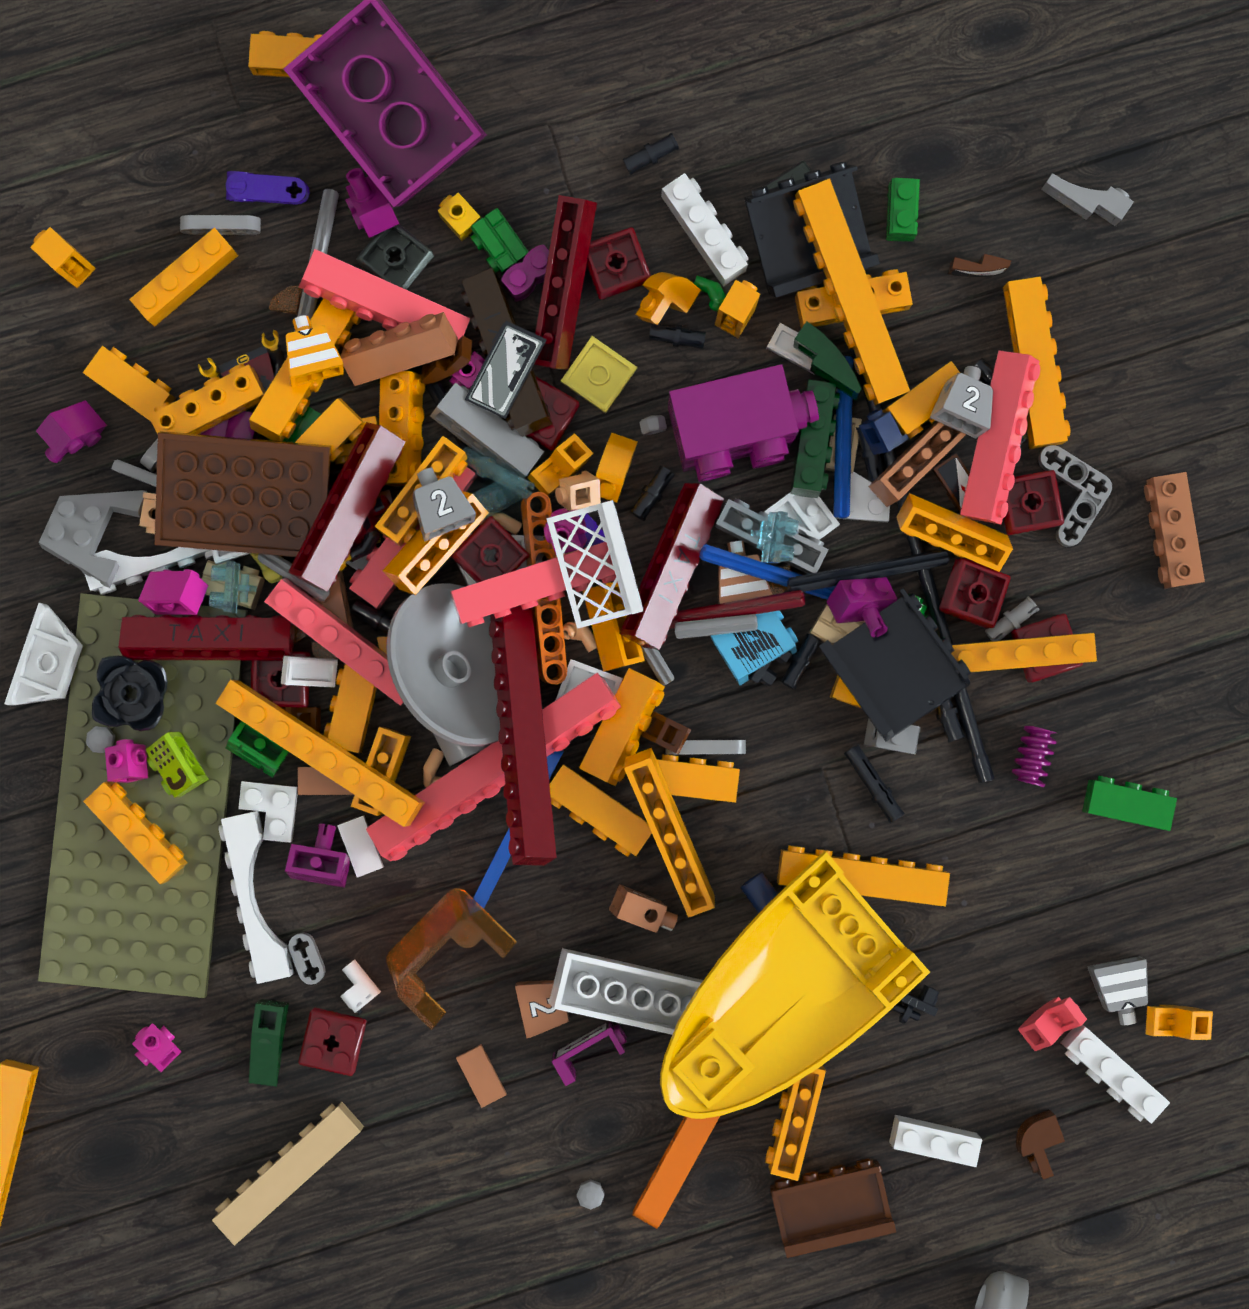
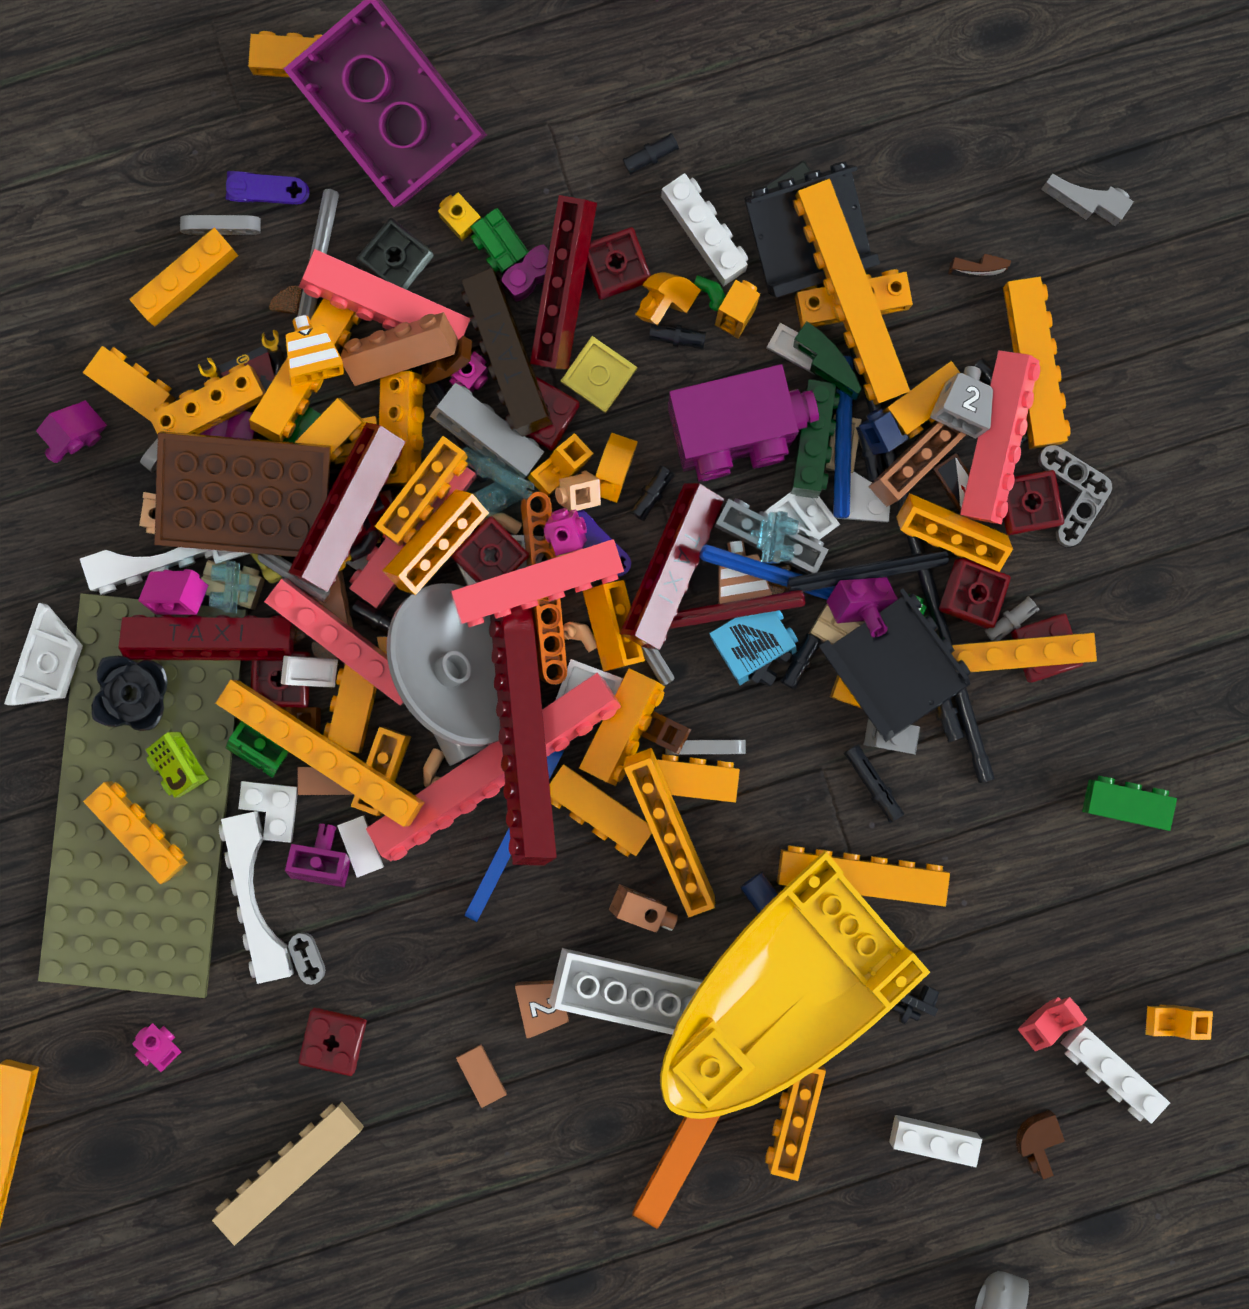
(62, 257): light orange brick -> none
(79, 525): light grey wing -> none
(100, 738): light grey tile -> none
(126, 762): dark pink brick -> none
(134, 472): light grey tile -> none
(267, 1041): dark green slope -> none
(362, 990): white piece -> none
(368, 204): magenta brick -> none
(440, 505): light grey torso -> none
(452, 917): clear orange windscreen -> none
(505, 369): sticker -> none
(561, 1057): magenta panel -> none
(590, 1194): light grey tile -> none
(619, 557): white fence -> none
(653, 425): light grey tile -> none
(716, 626): light grey axle -> none
(832, 1208): reddish brown panel -> none
(902, 209): green brick -> none
(1034, 755): magenta piece -> none
(1121, 986): light grey torso -> none
(1174, 530): nougat brick -> none

